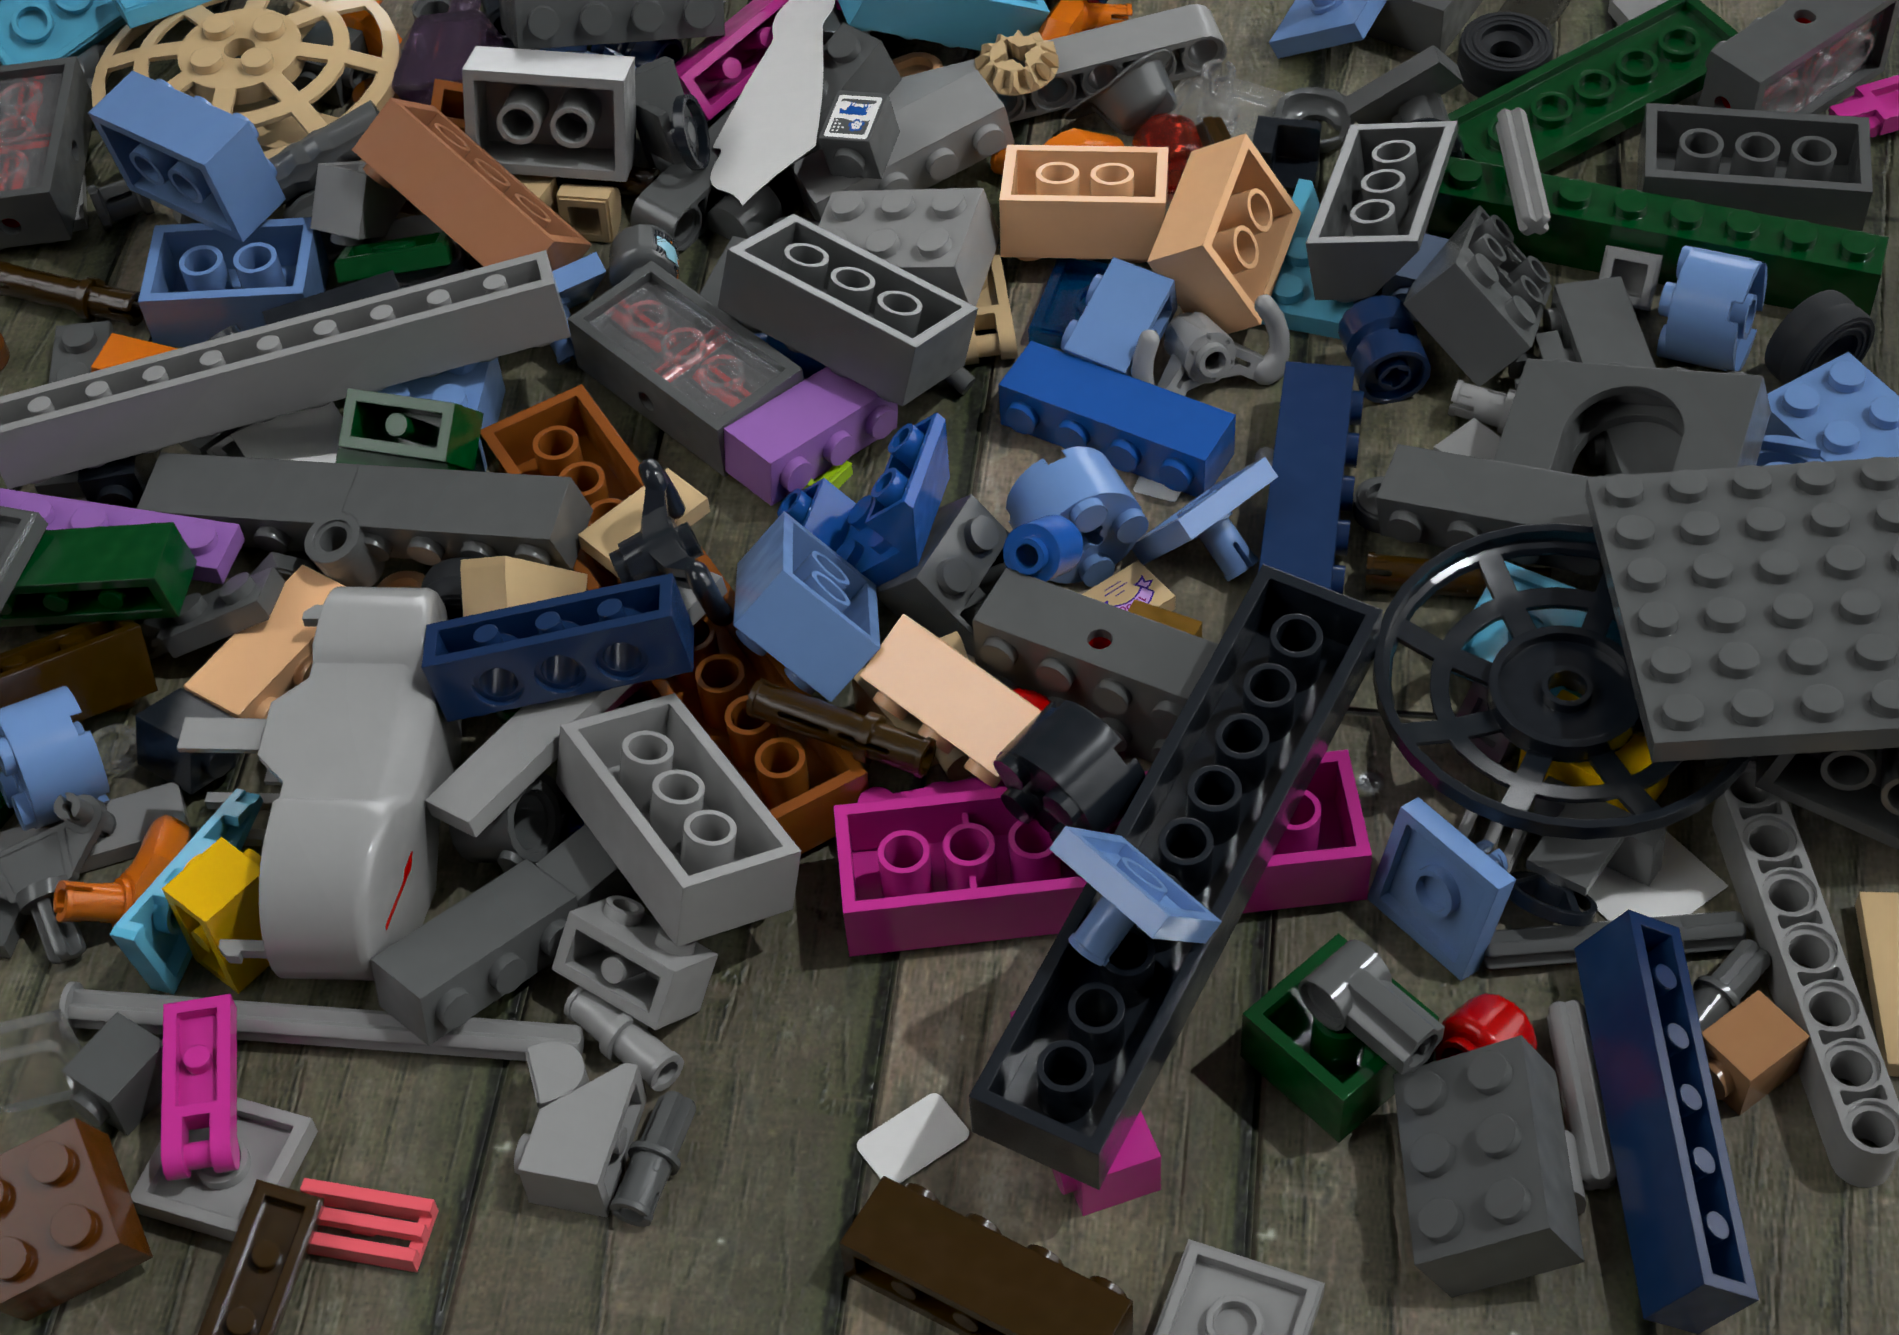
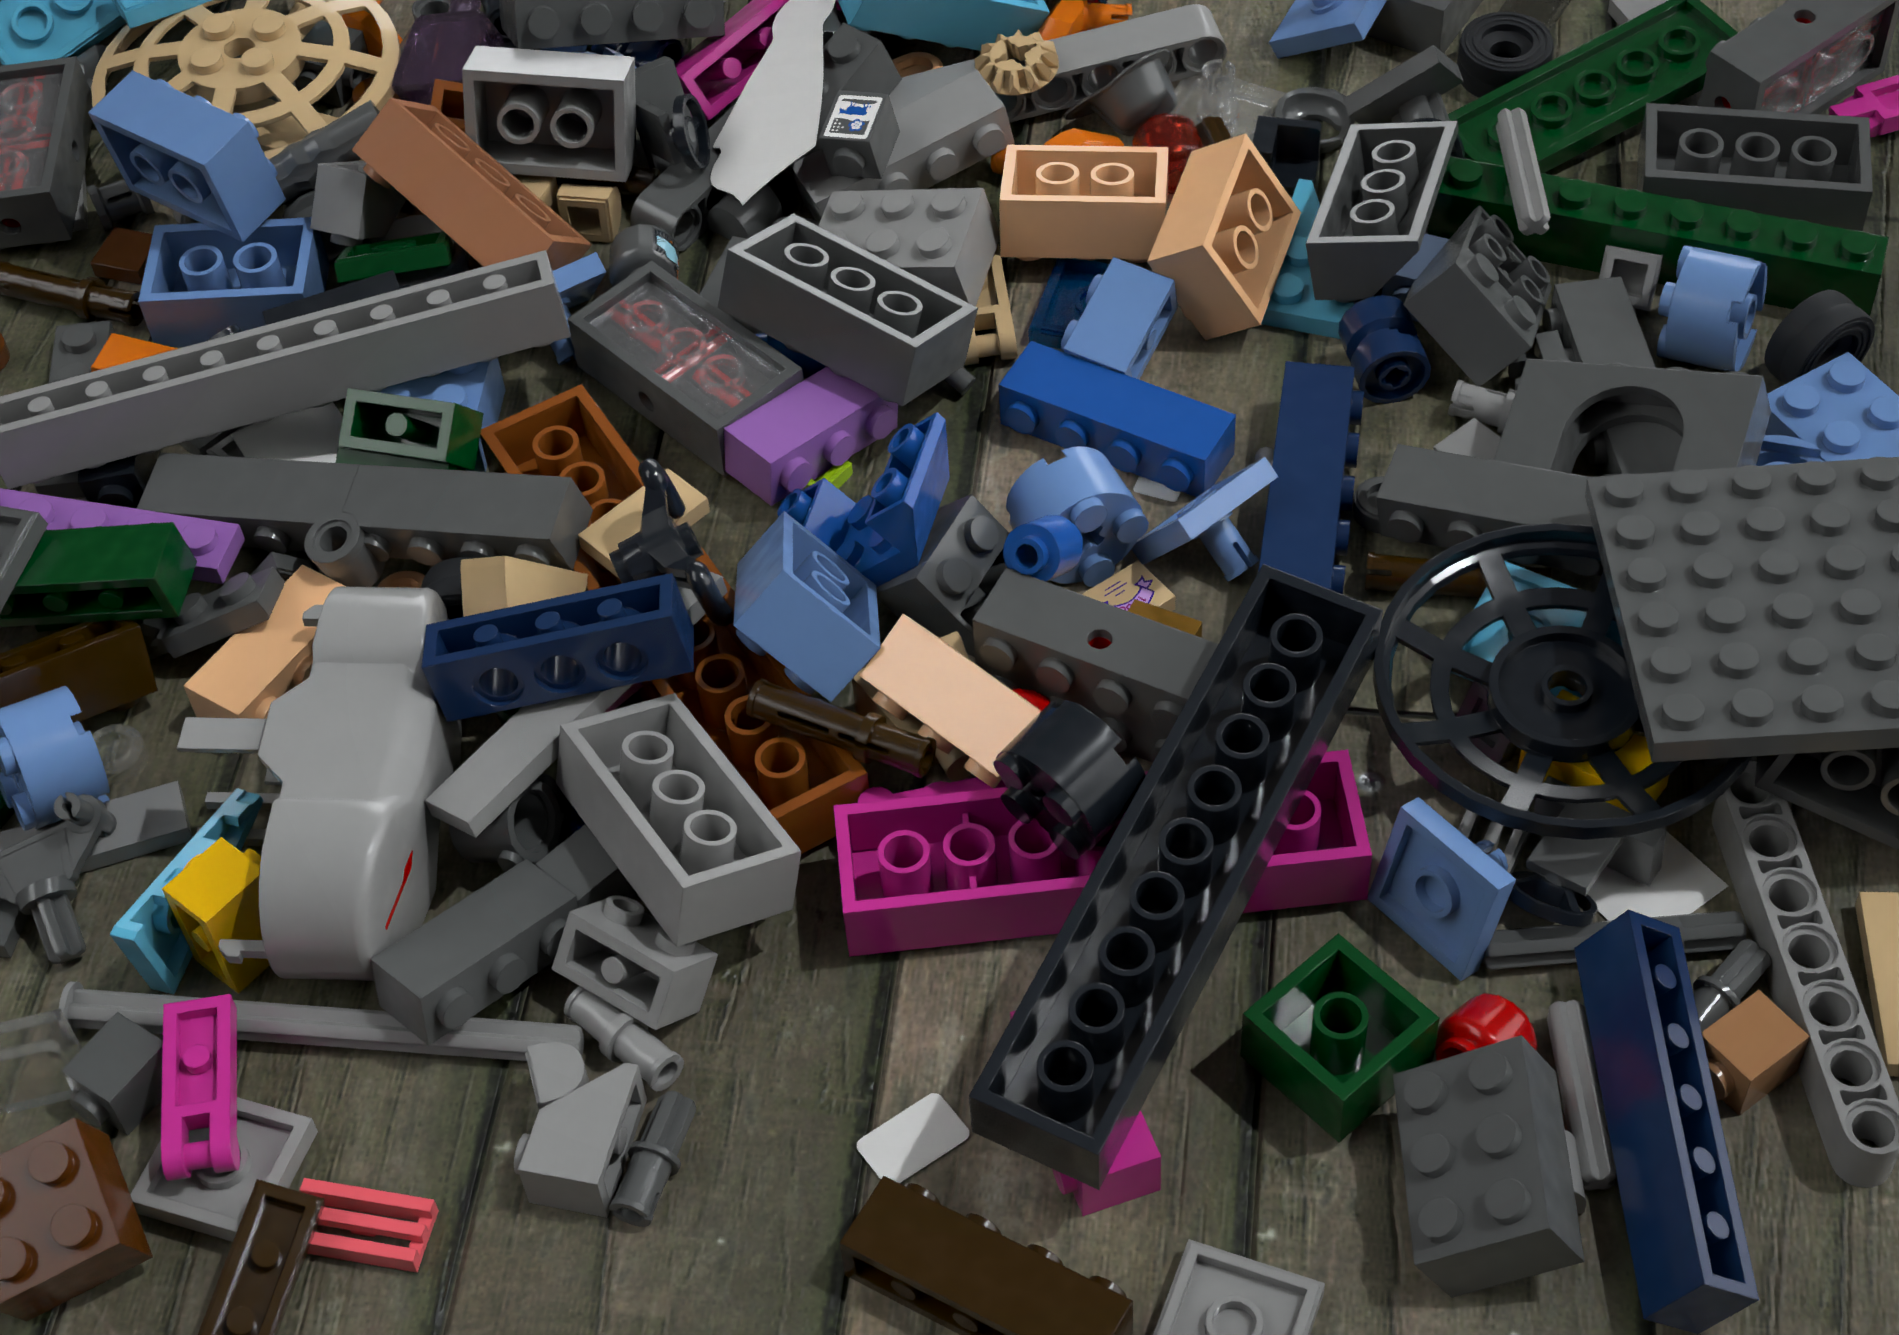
(110, 901): orange arm -> none
(123, 256): none -> reddish brown tile
(158, 736): black brick -> none
(1131, 894): medium blue tile -> none
(1207, 353): light grey piece -> none
(1358, 993): dark grey piece -> none

